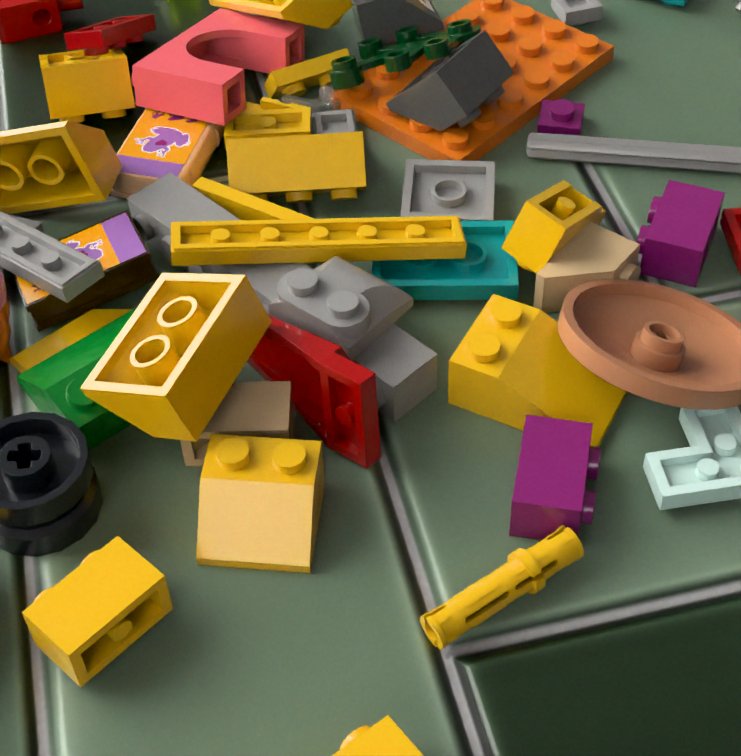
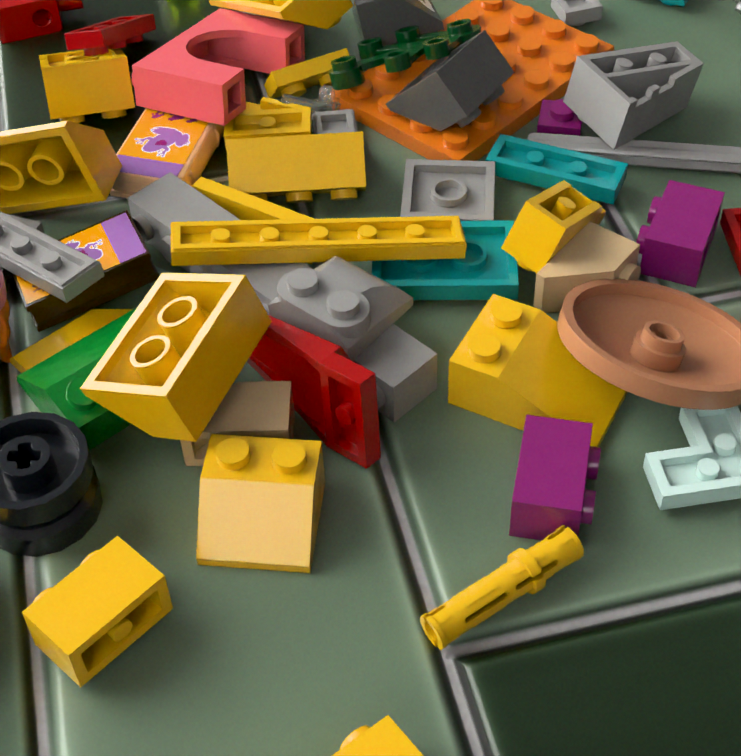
(548, 165): none -> teal plate
(631, 89): none -> light grey wedge

